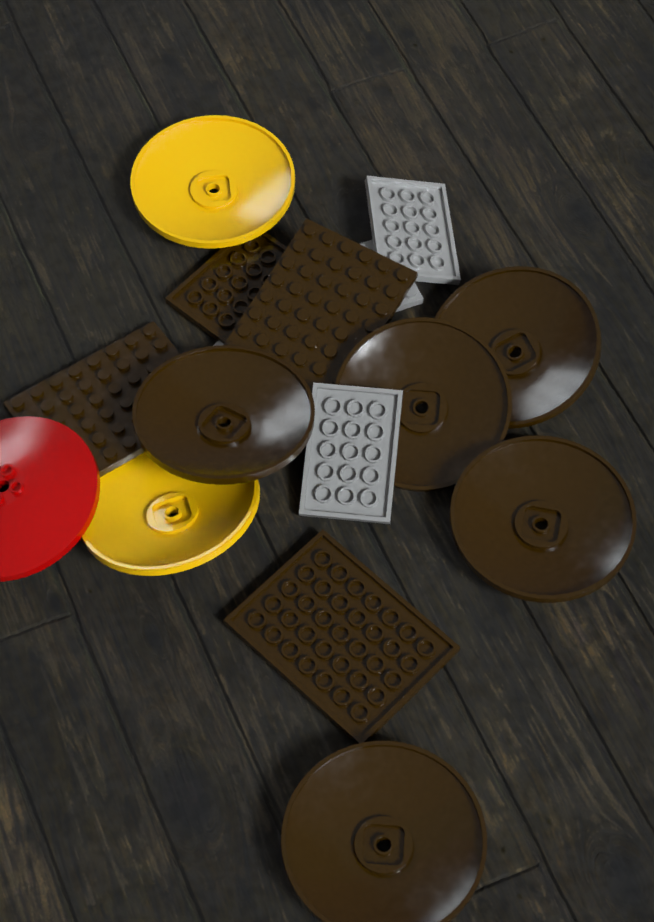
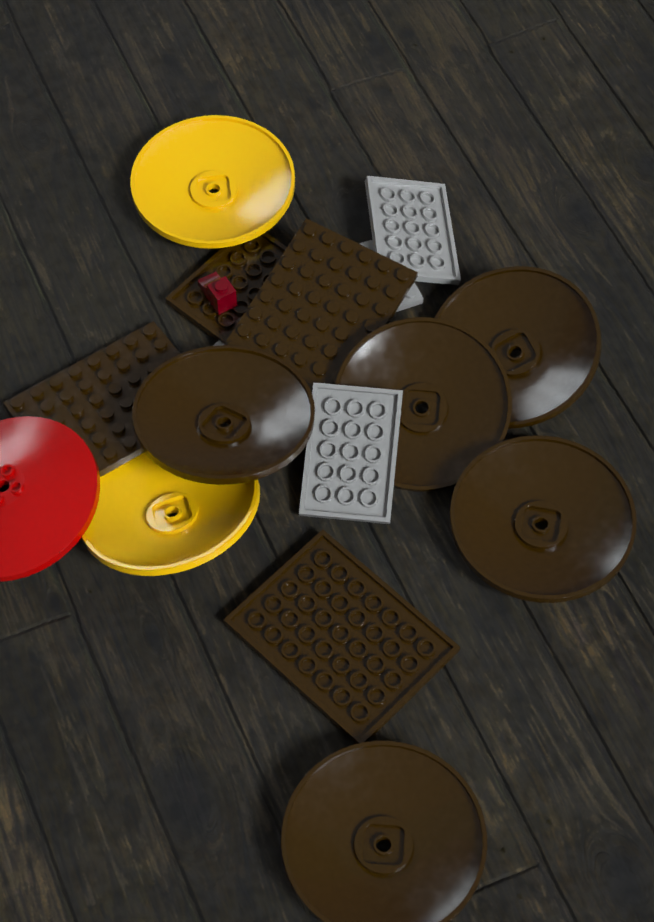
(218, 292): none -> dark red arch

